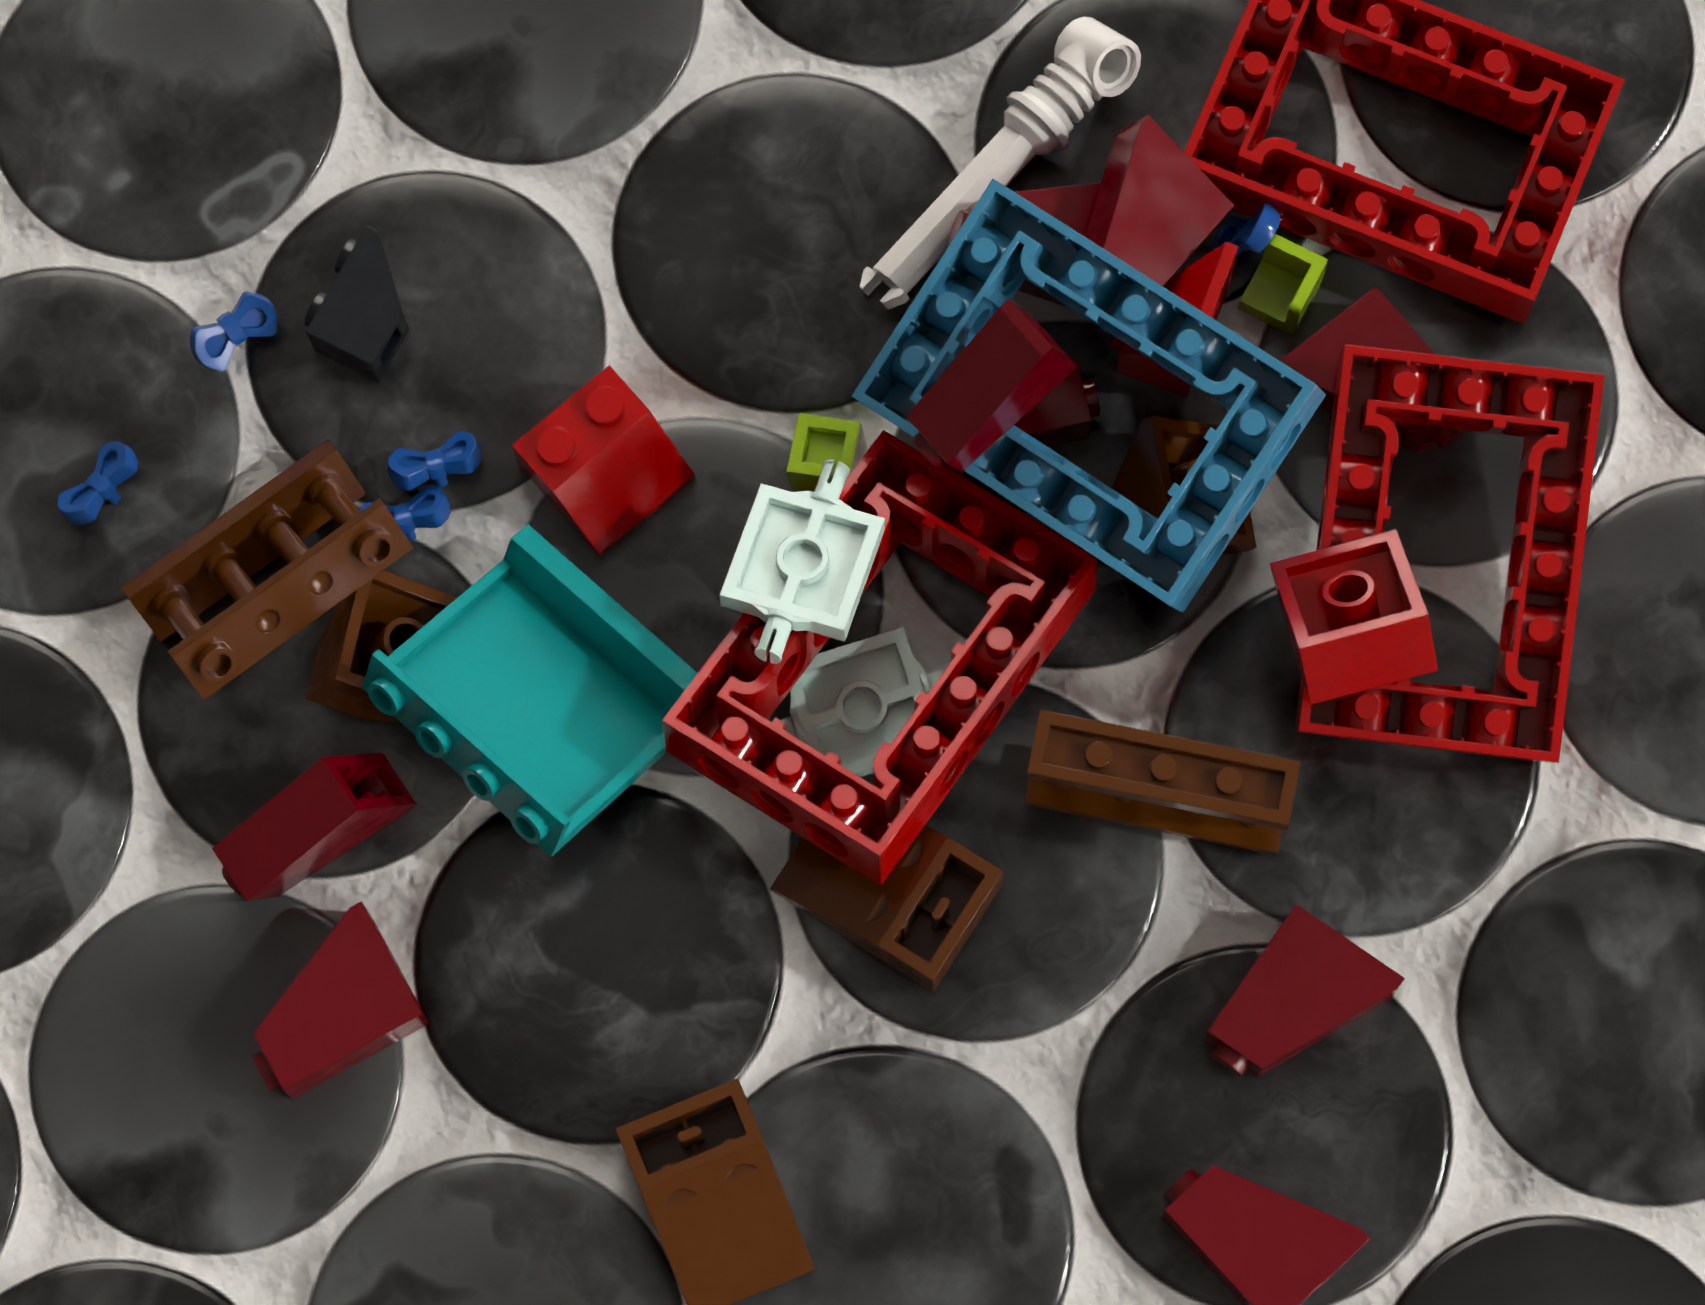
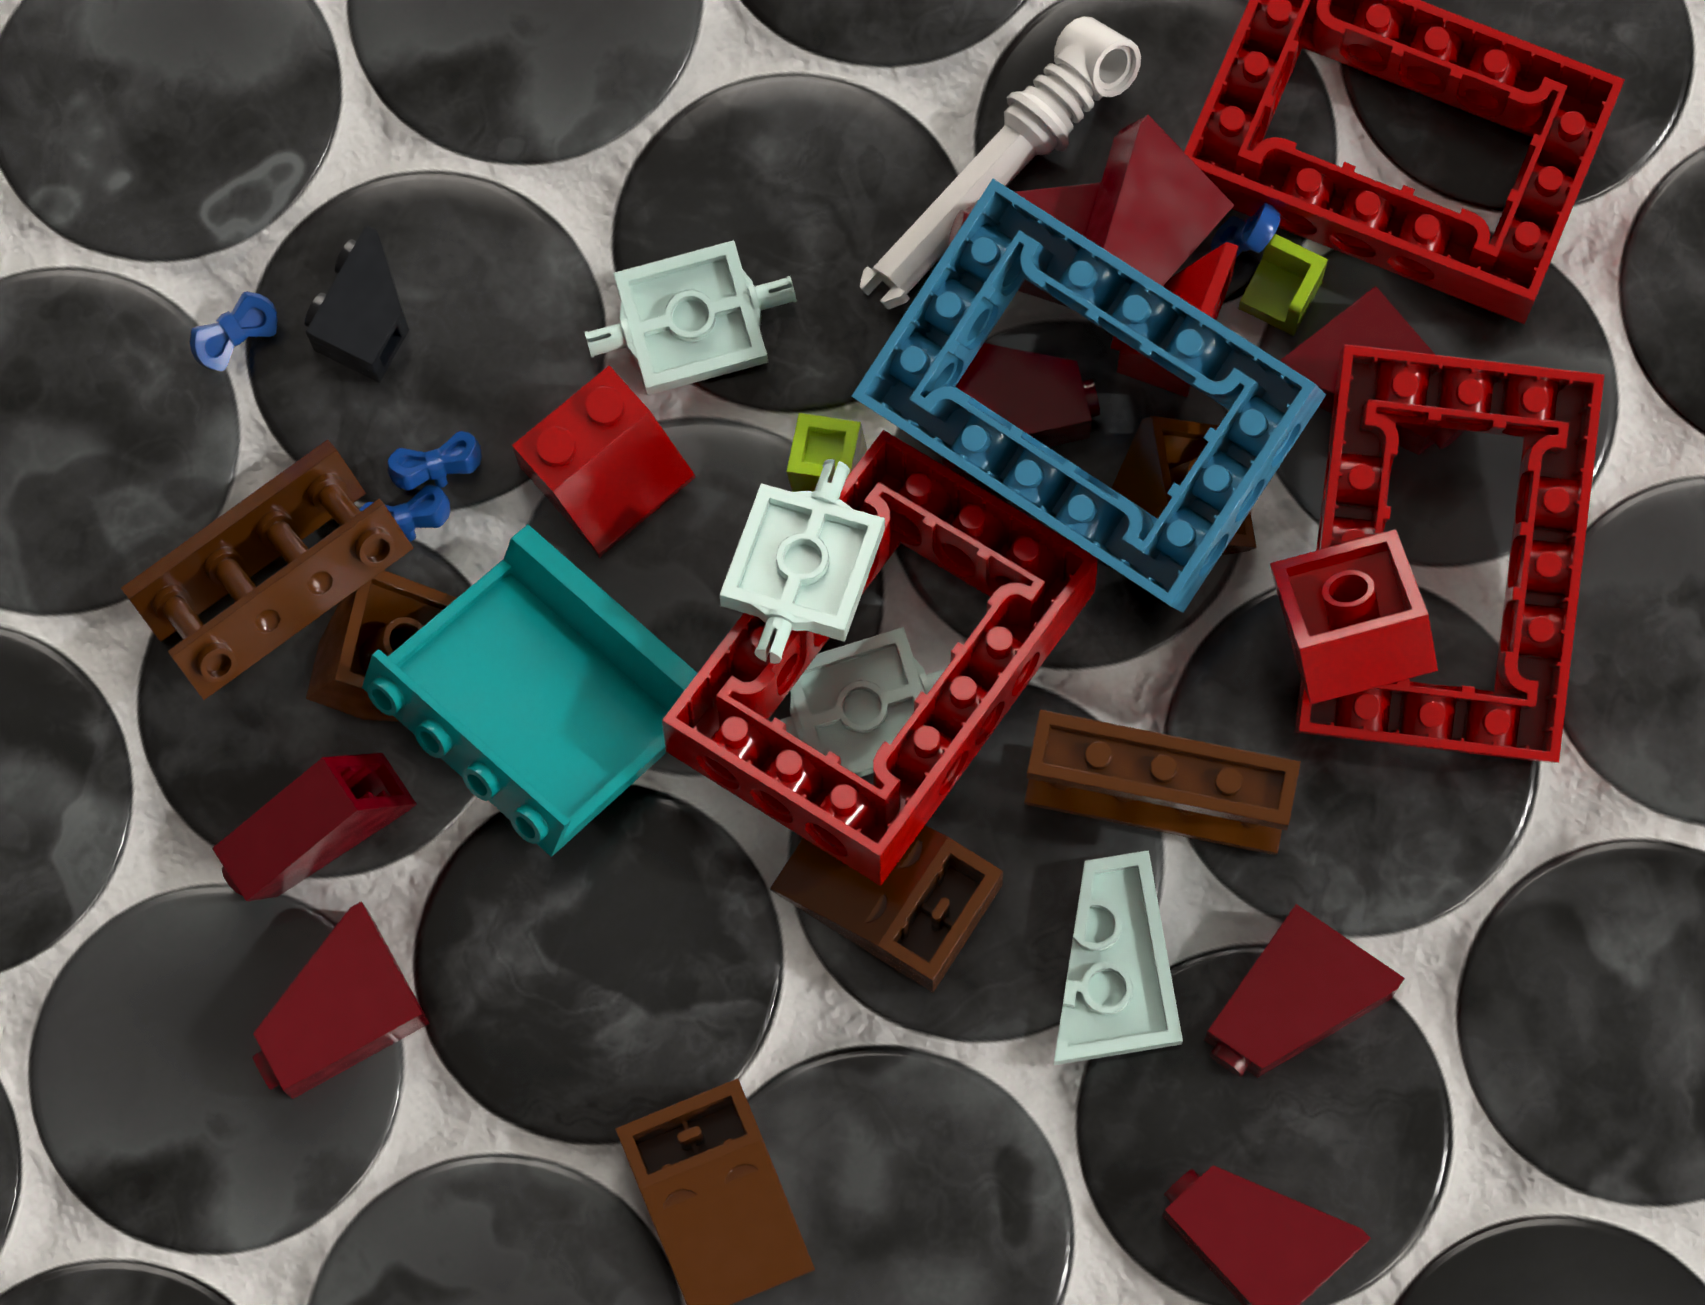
(113, 466): blue piece -> none
(690, 317): none -> light aqua plate
(988, 388): dark red slope -> none
(1118, 967): none -> light aqua wing

